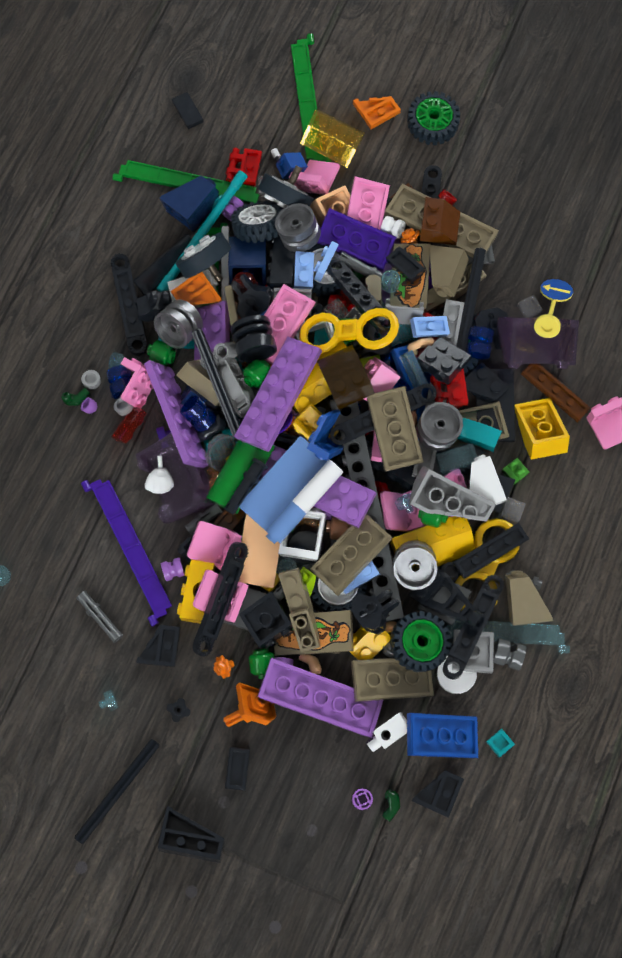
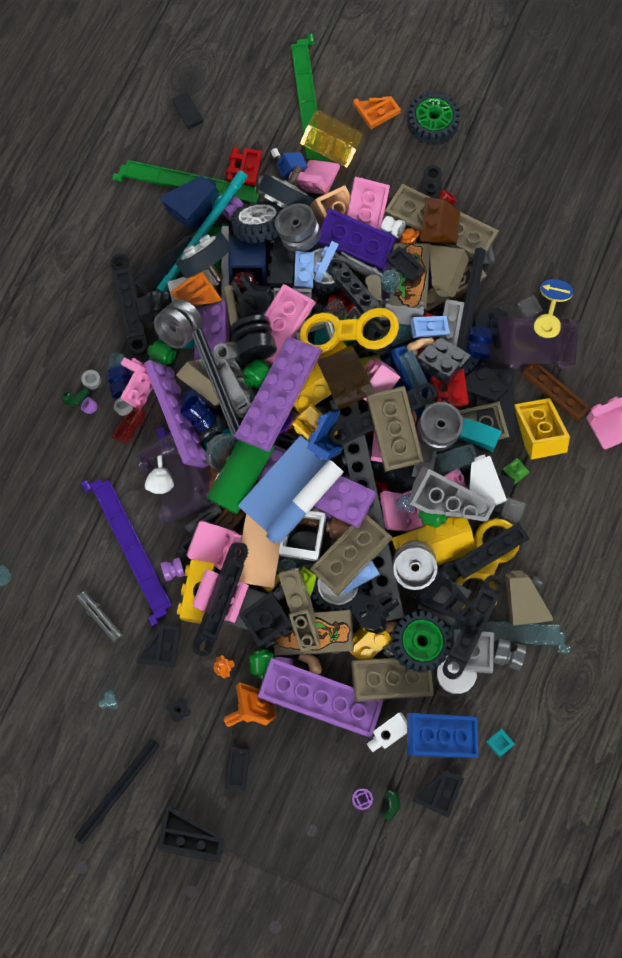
(250, 478): black pin -> none

